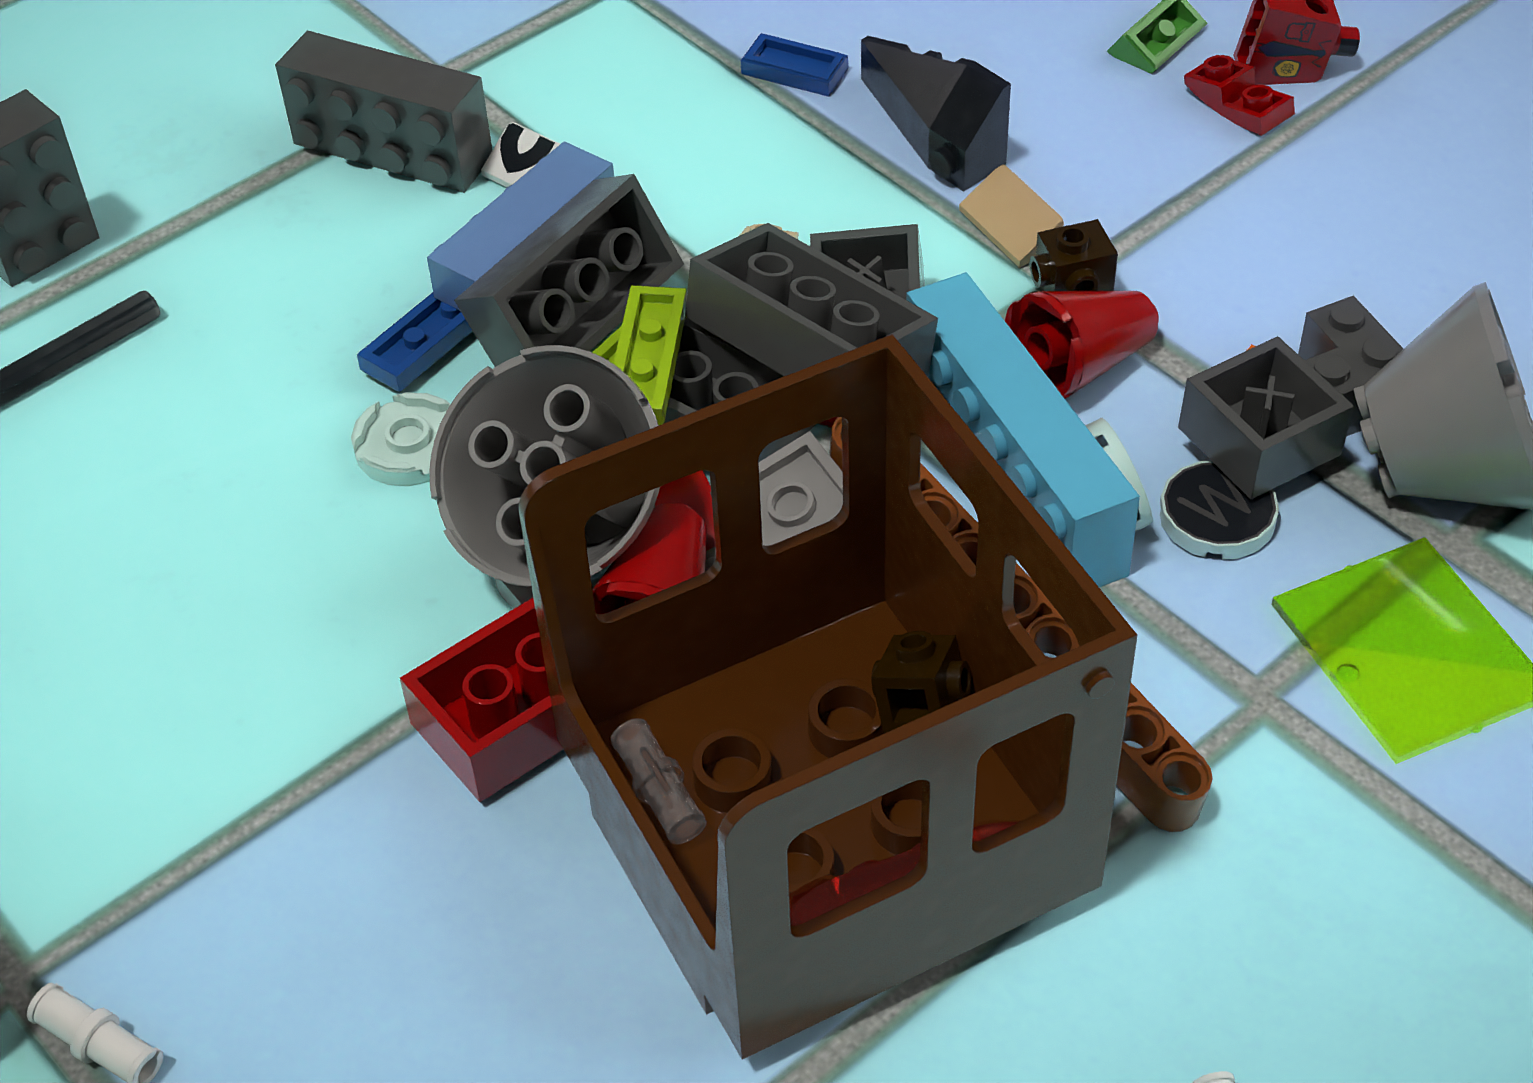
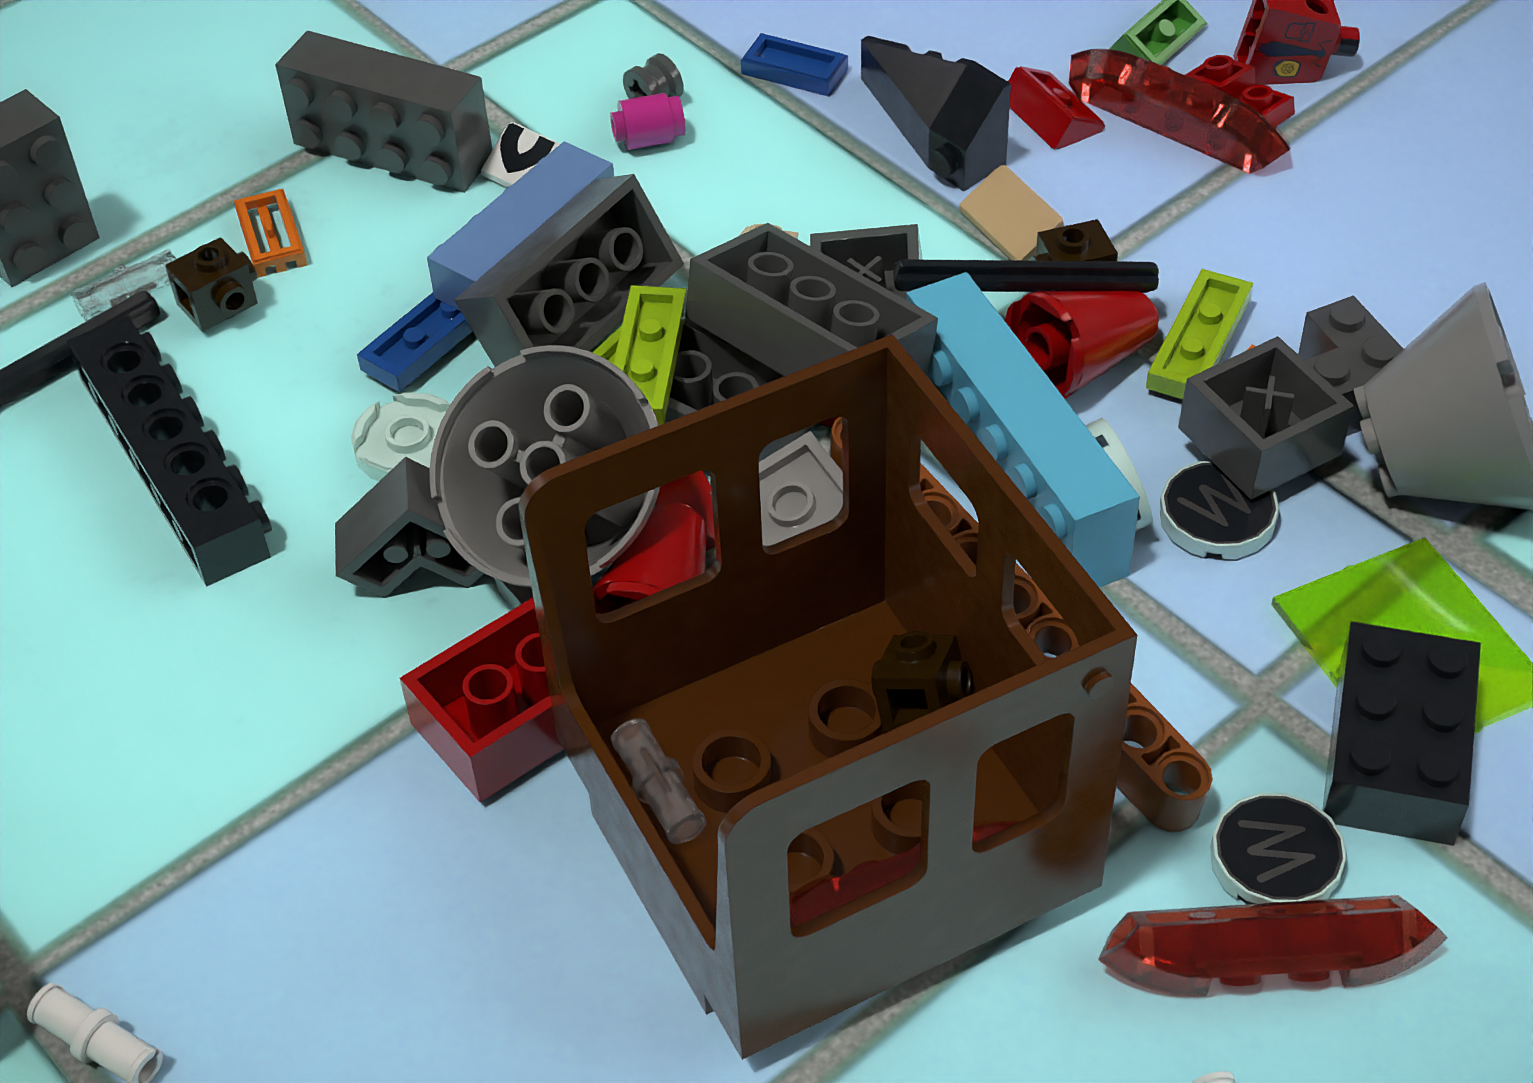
(123, 283): none -> clear pin
(170, 450): none -> black brick
(212, 283): none -> dark brown brick
(276, 256): none -> orange tile
(395, 533): none -> dark grey brick
(648, 121): none -> dark pink brick
(656, 77): none -> dark grey wheel
(1031, 275): none -> black axle
(1051, 108): none -> red slope
(1177, 107): none -> clear red brick
(1199, 331): none -> lime plate
(1239, 943): none -> clear red brick
(1277, 850): none -> black tile
(1403, 733): none -> black brick

